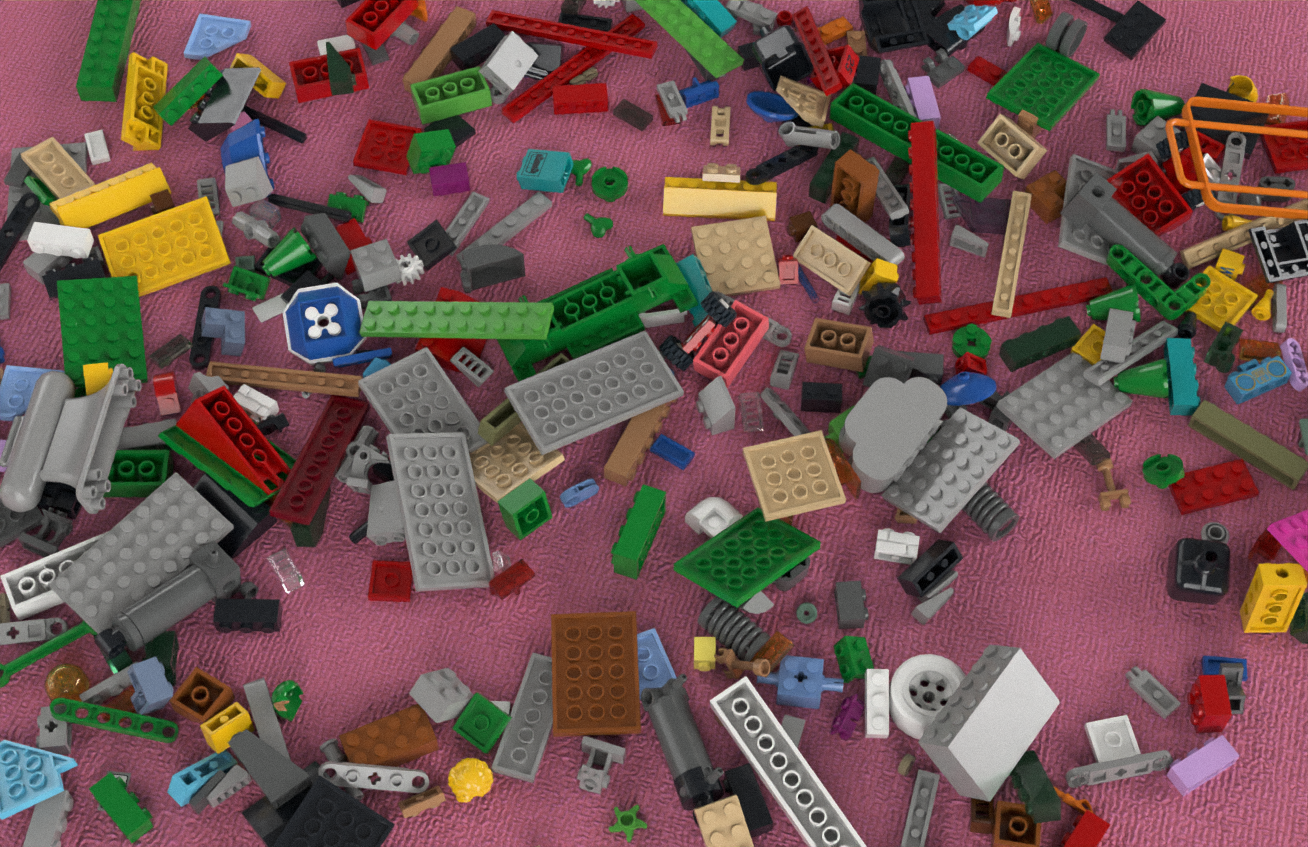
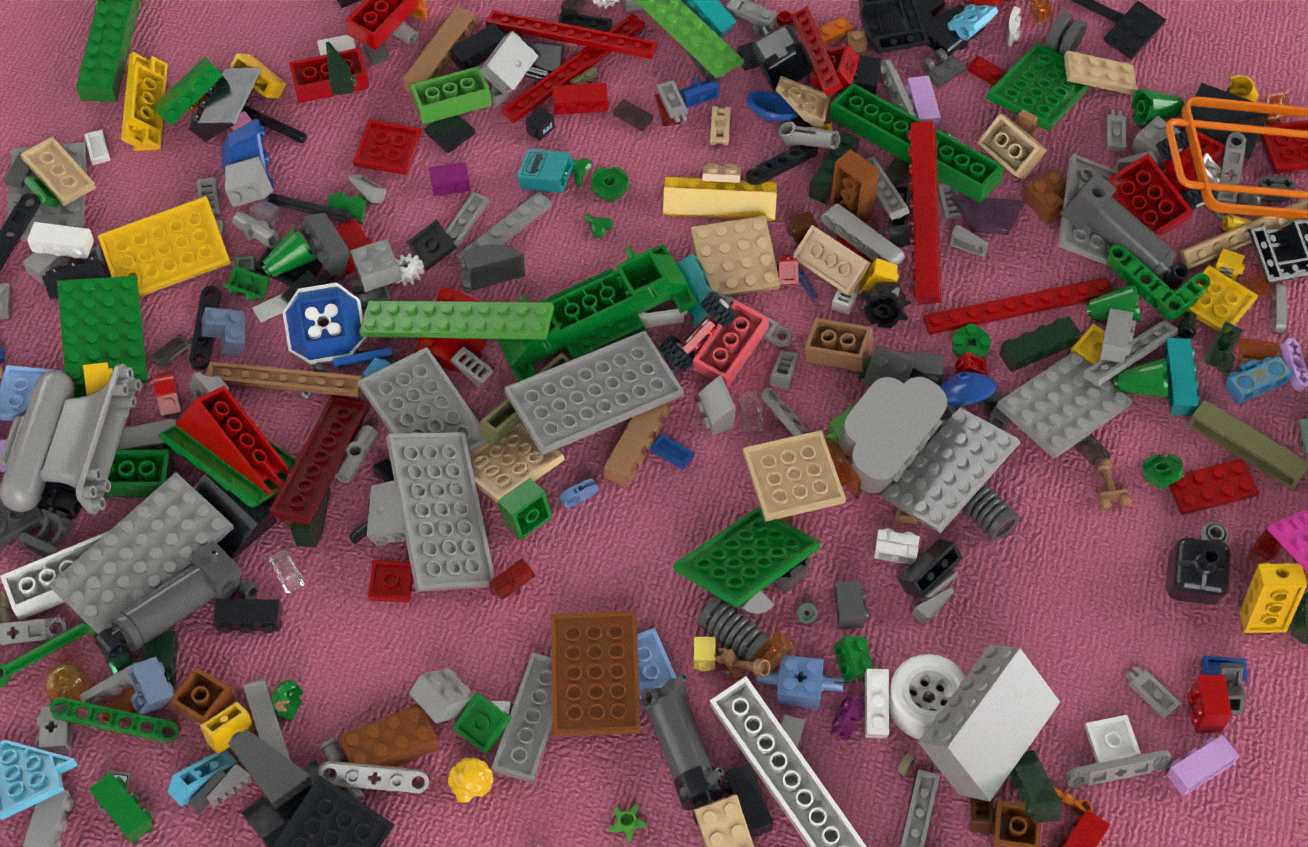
(110, 197): yellow slope -> none
(161, 202): reddish brown brick -> none
(215, 34): light blue plate -> none
(255, 404): white brick -> none
(270, 425): black piece -> none
(359, 478): light grey tile -> none
(427, 799): medium nougat plate -> none
(430, 150): green brick -> none
(500, 561): clear plate -> none
(540, 124): none -> black brick
(602, 755): light grey tile -> none
(639, 531): green brick -> none
(712, 516): white brick -> none
(821, 397): black brick -> none
(1011, 254): tan plate -> none
(1100, 72): none -> tan plate
(1262, 310): yellow cone -> none

